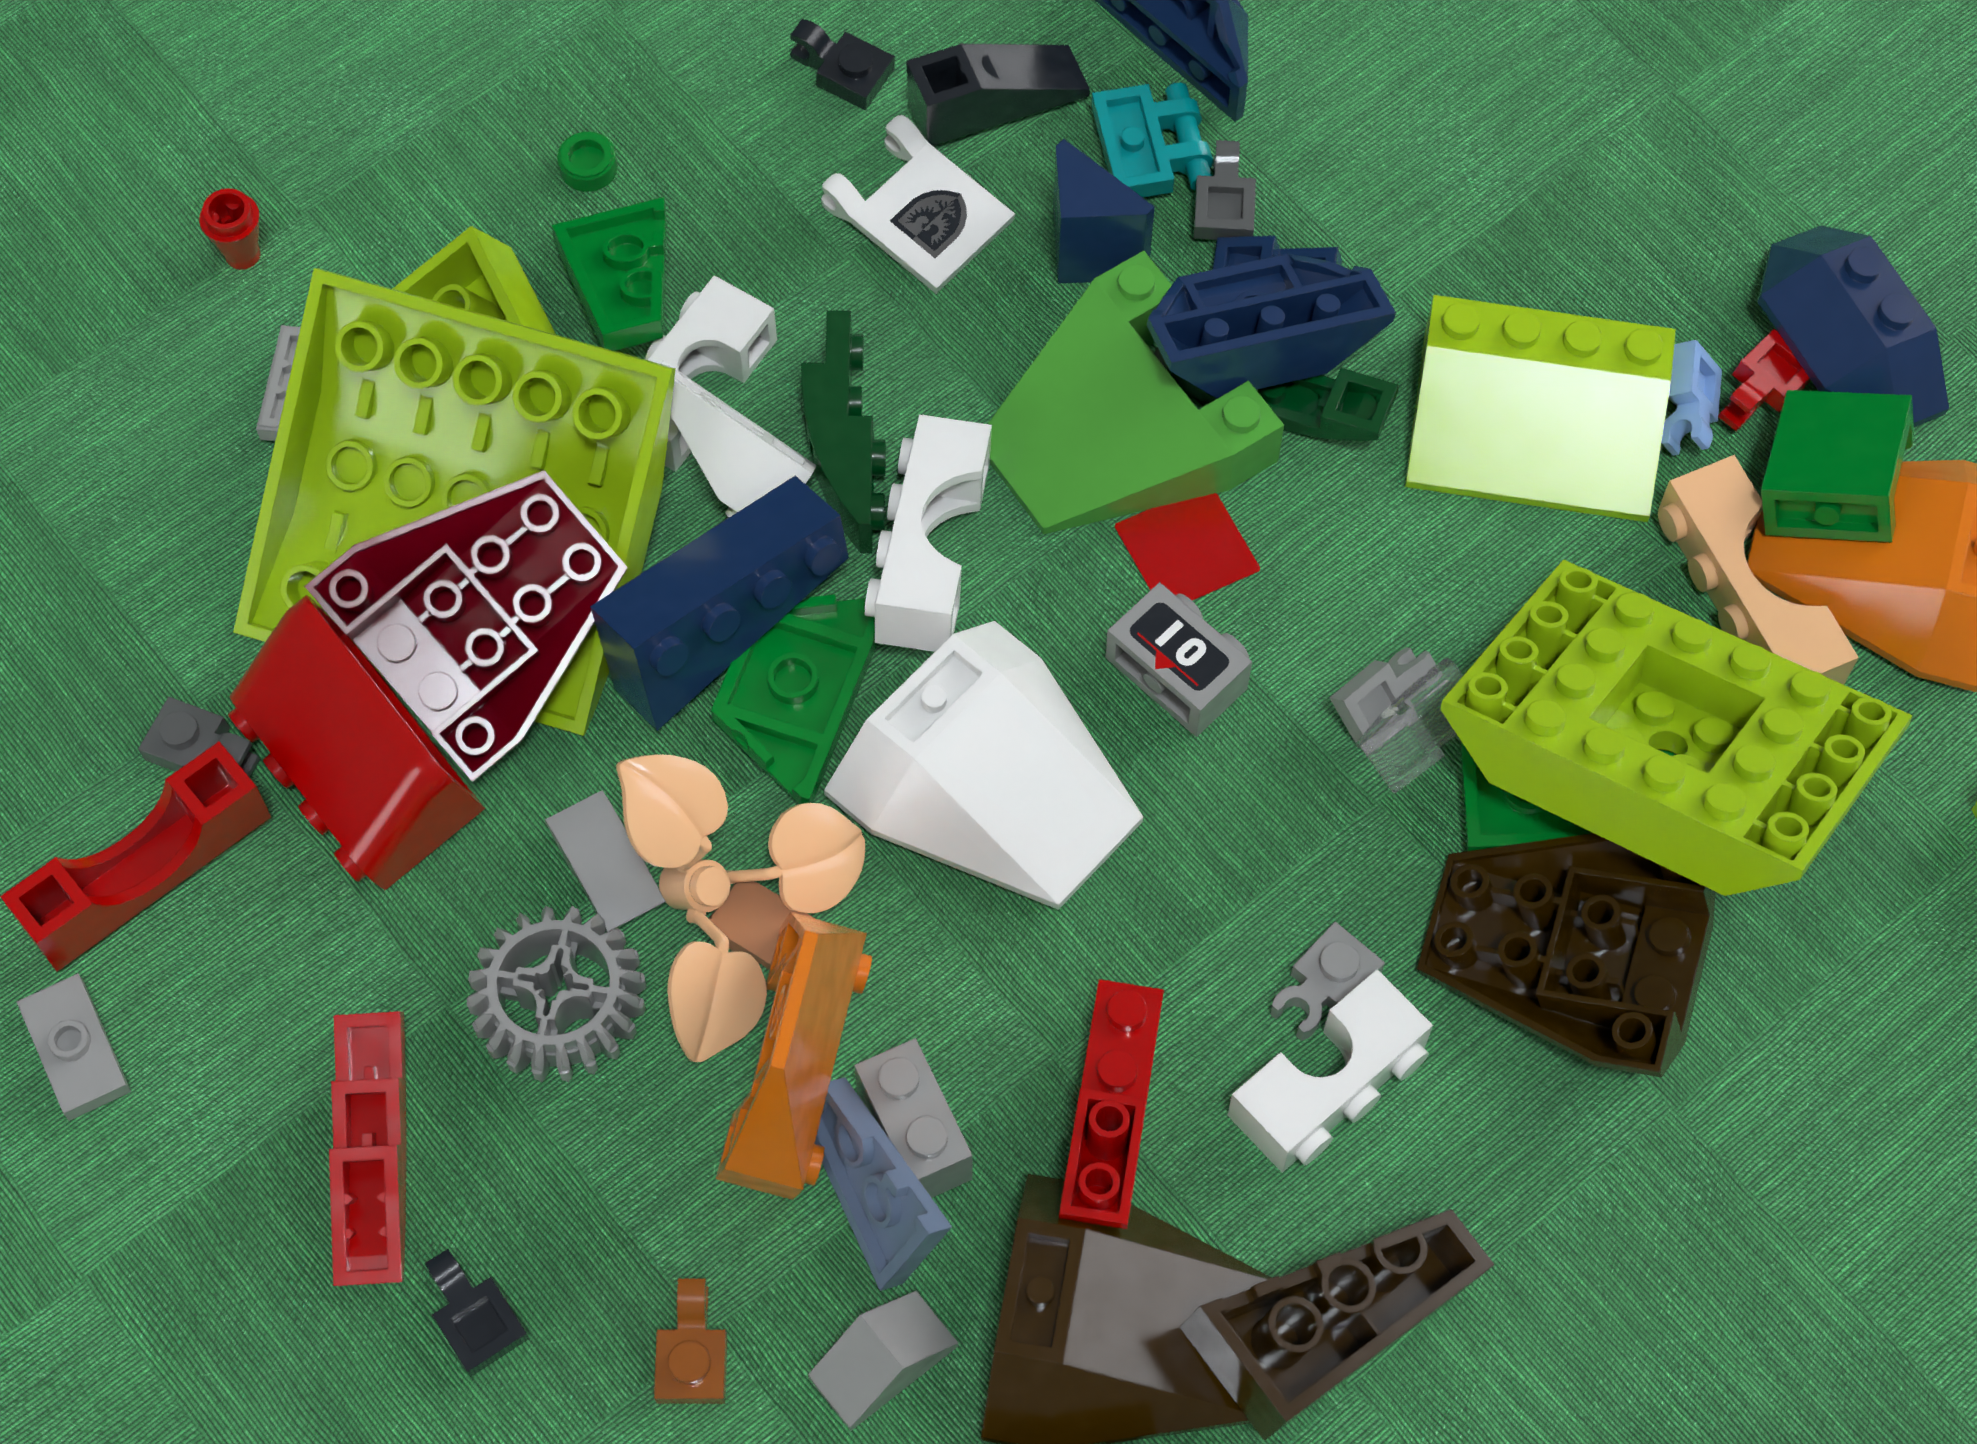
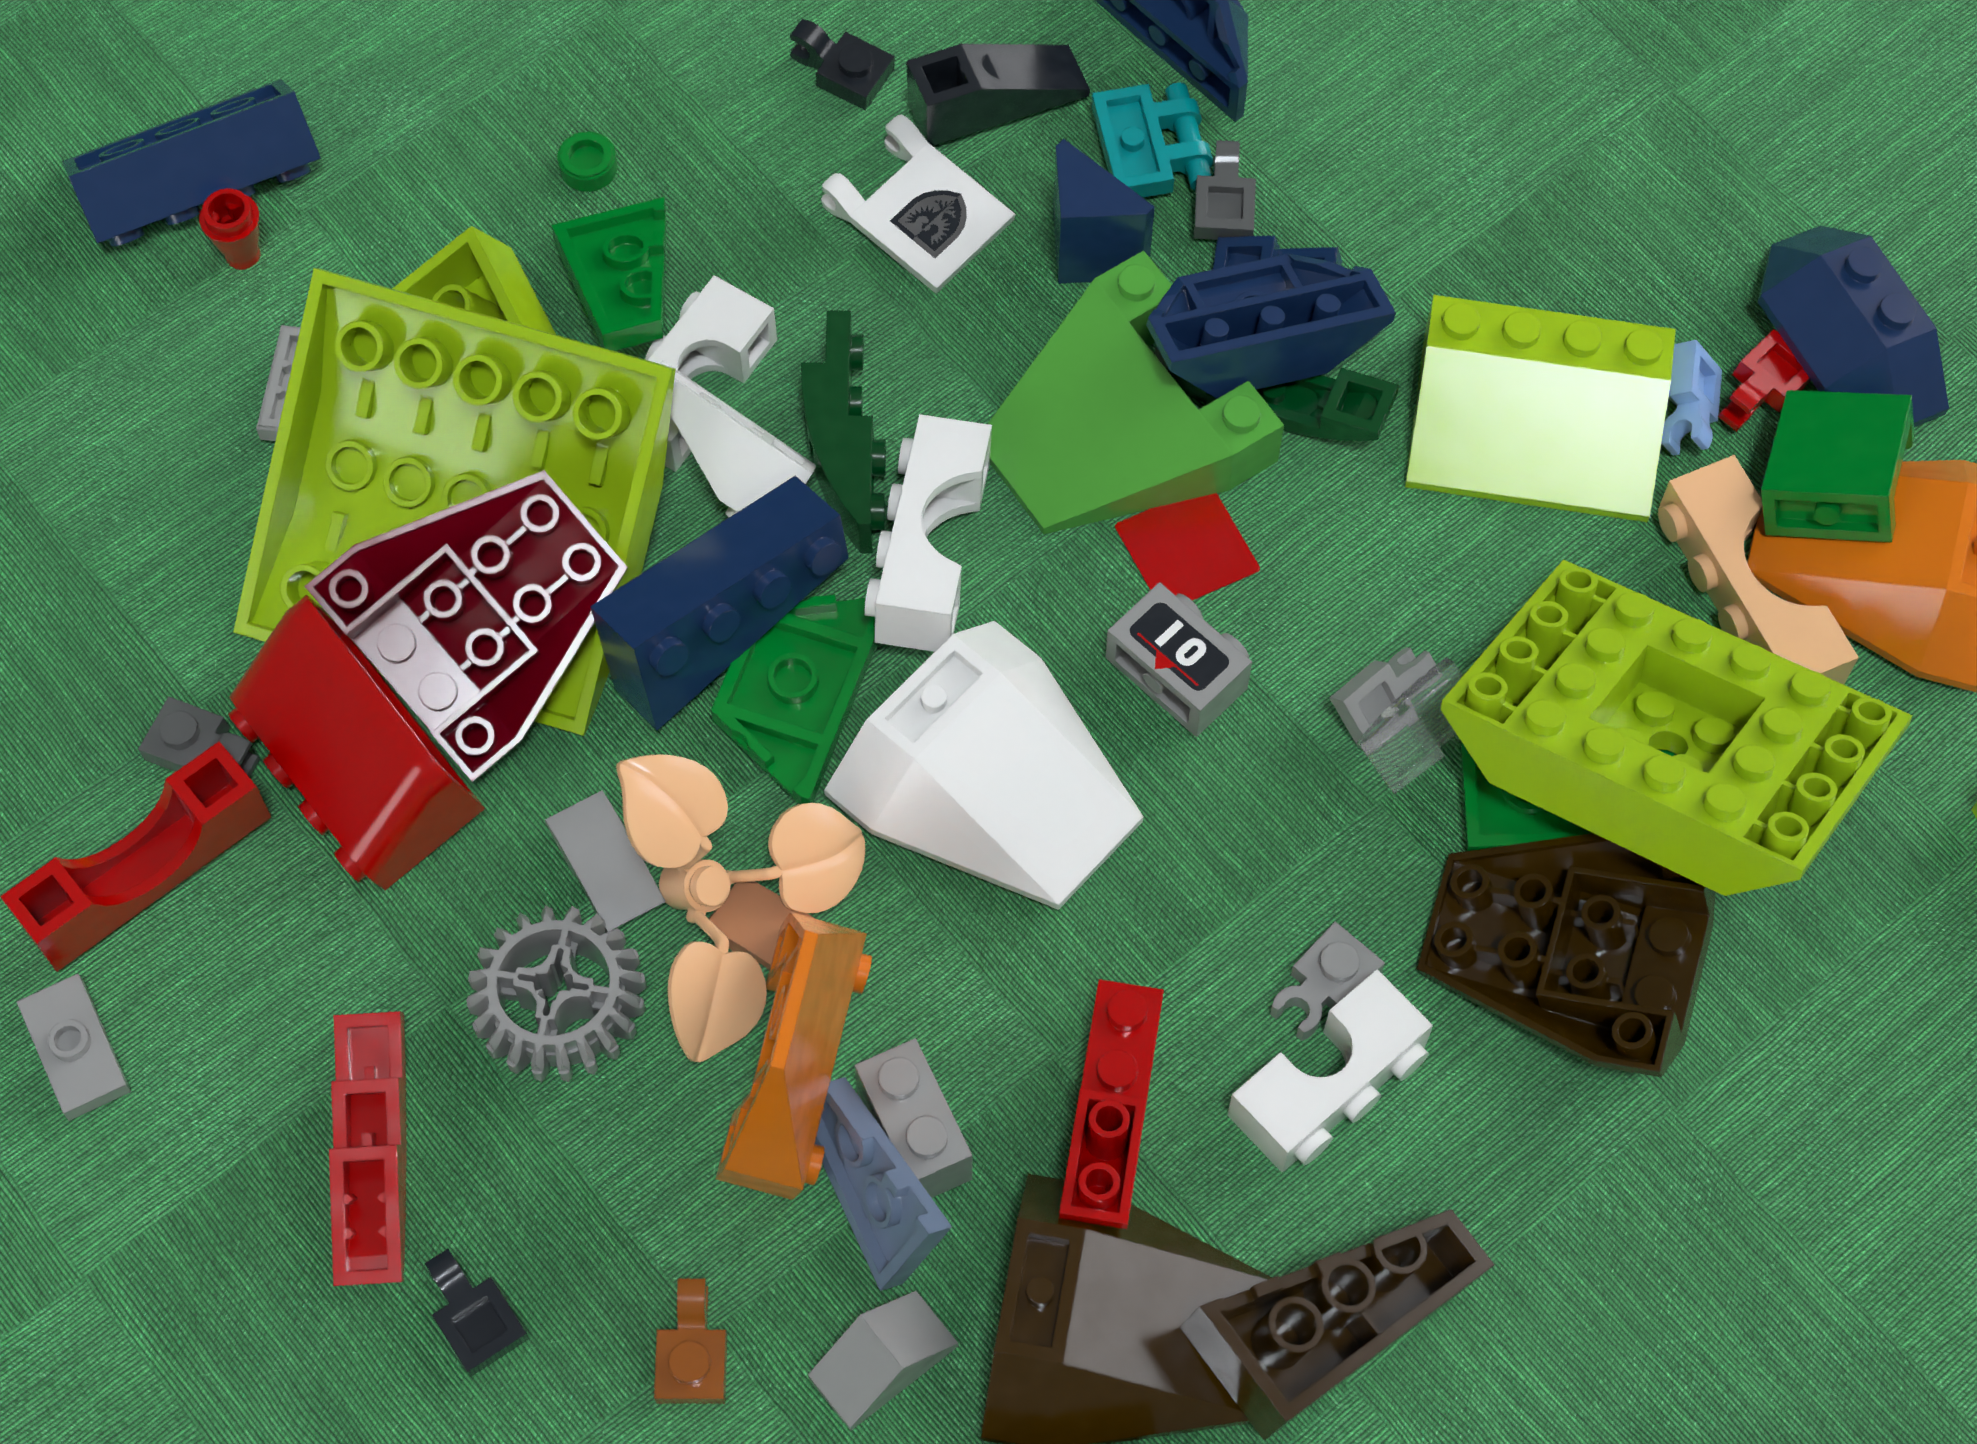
(188, 158): none -> dark blue slope

